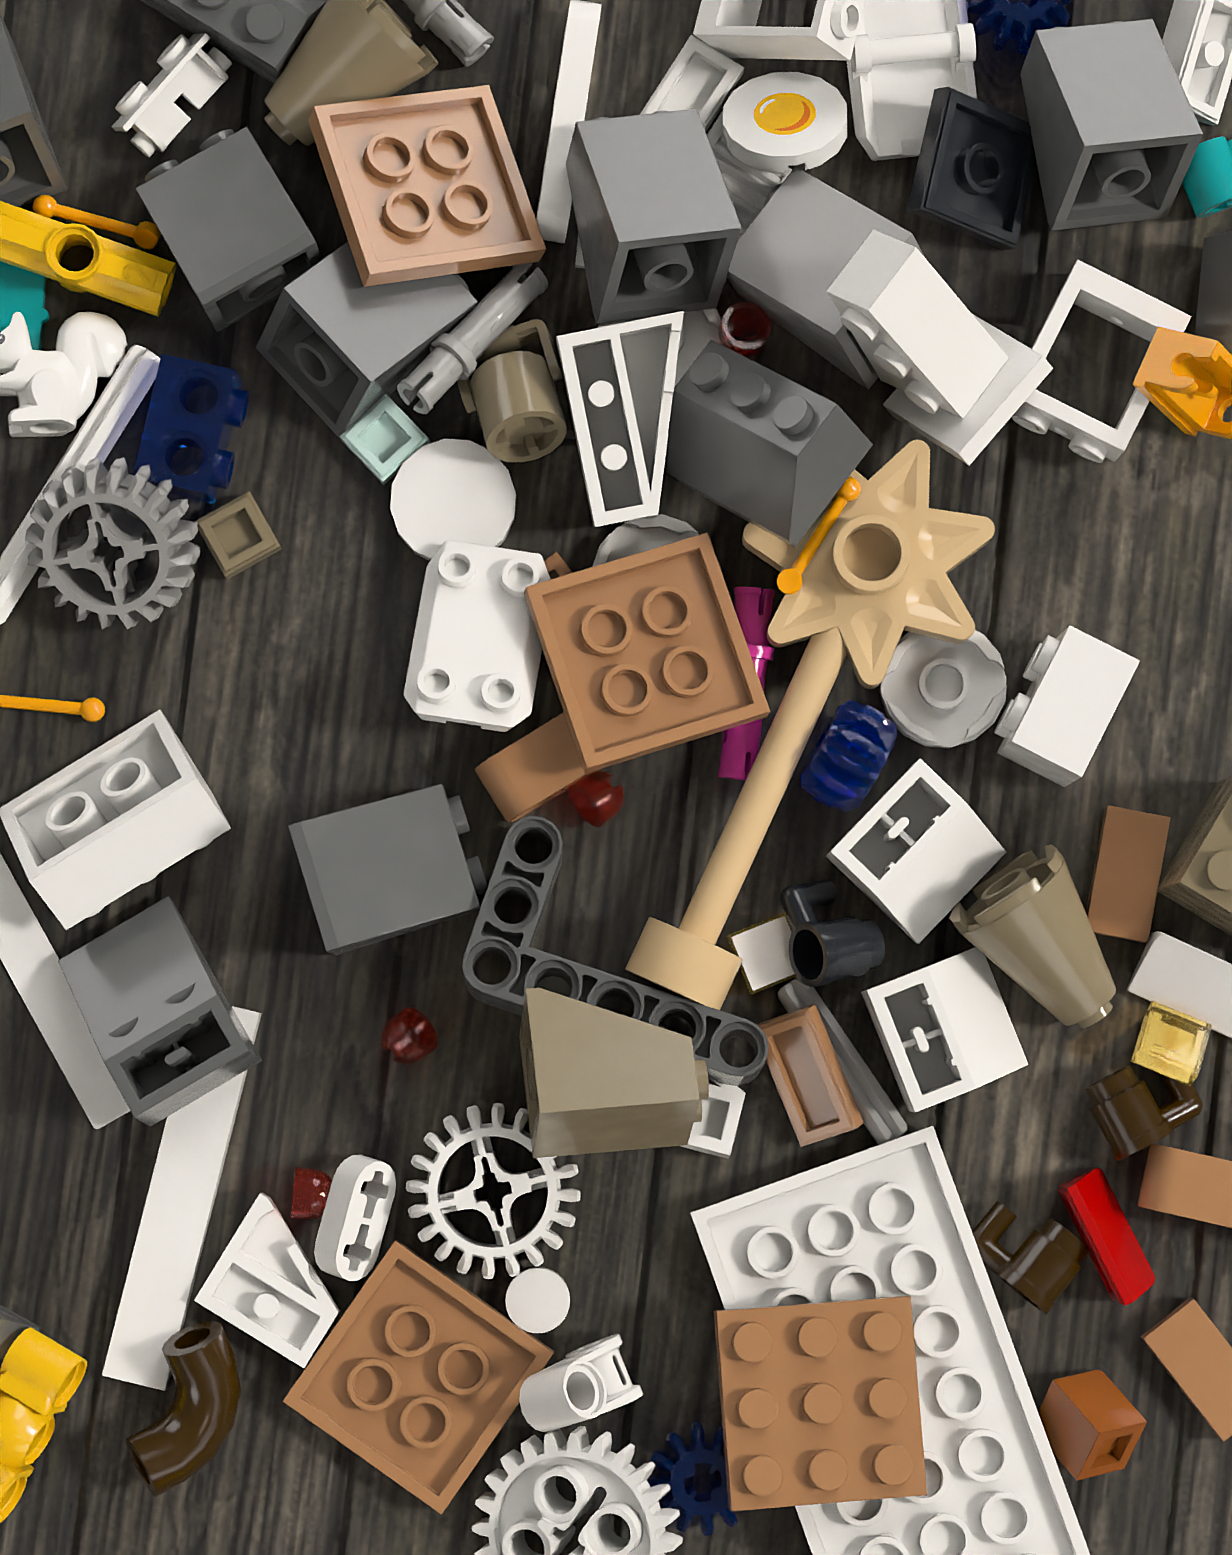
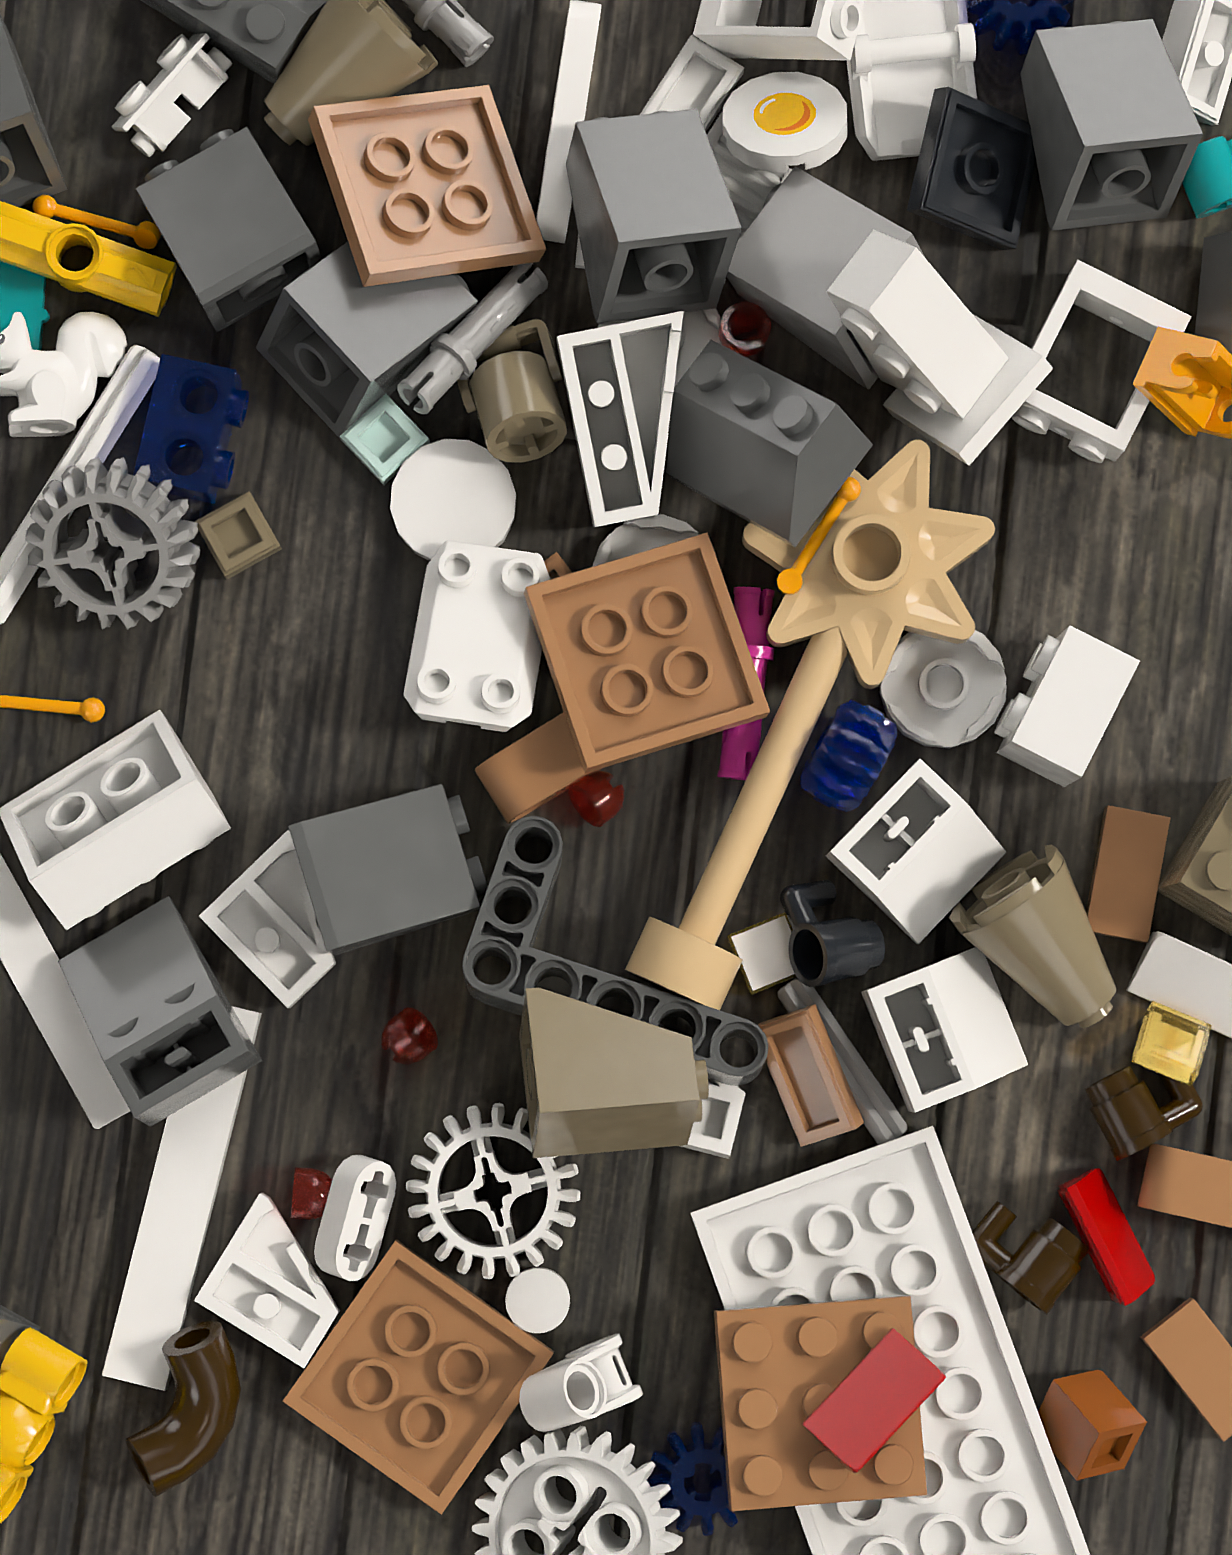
(272, 923): none -> white wing
(874, 1400): none -> slope

